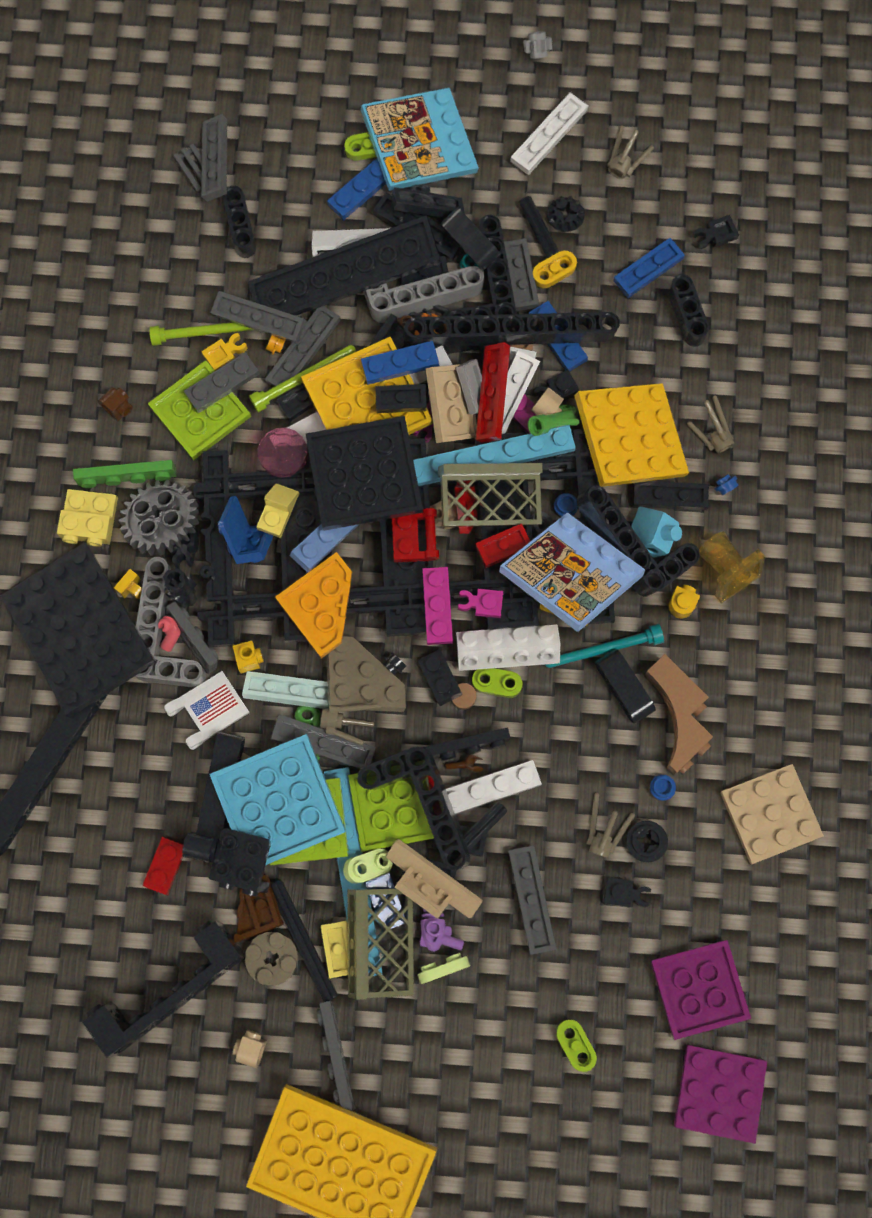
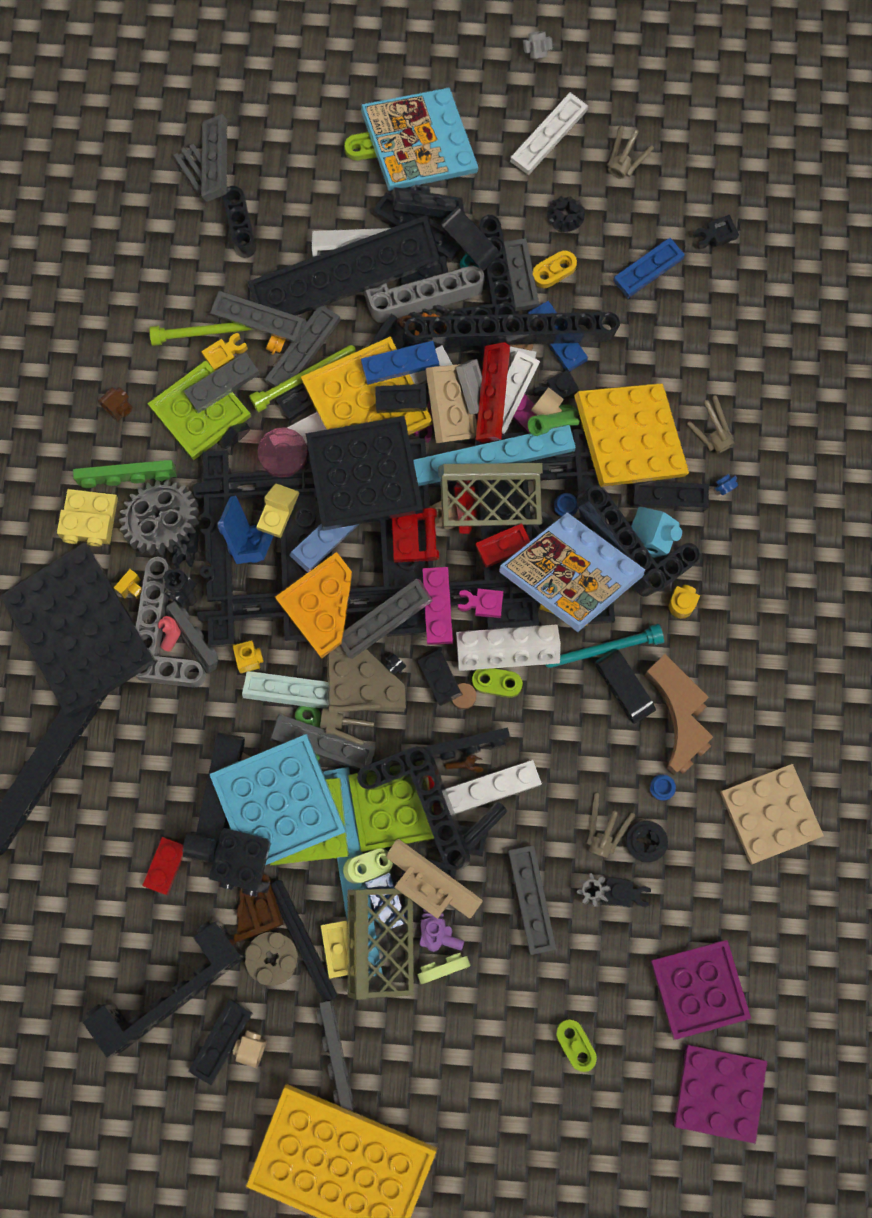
(211, 706): white flag -> none
(220, 1042): none -> black plate
(234, 435): none -> black tile
(357, 190): blue plate -> none
(385, 618): none -> dark grey plate
(538, 226): black axle -> none
(587, 885): none -> light grey gear
(688, 299): black beam -> none
(733, 569): clear yellow plant -> none

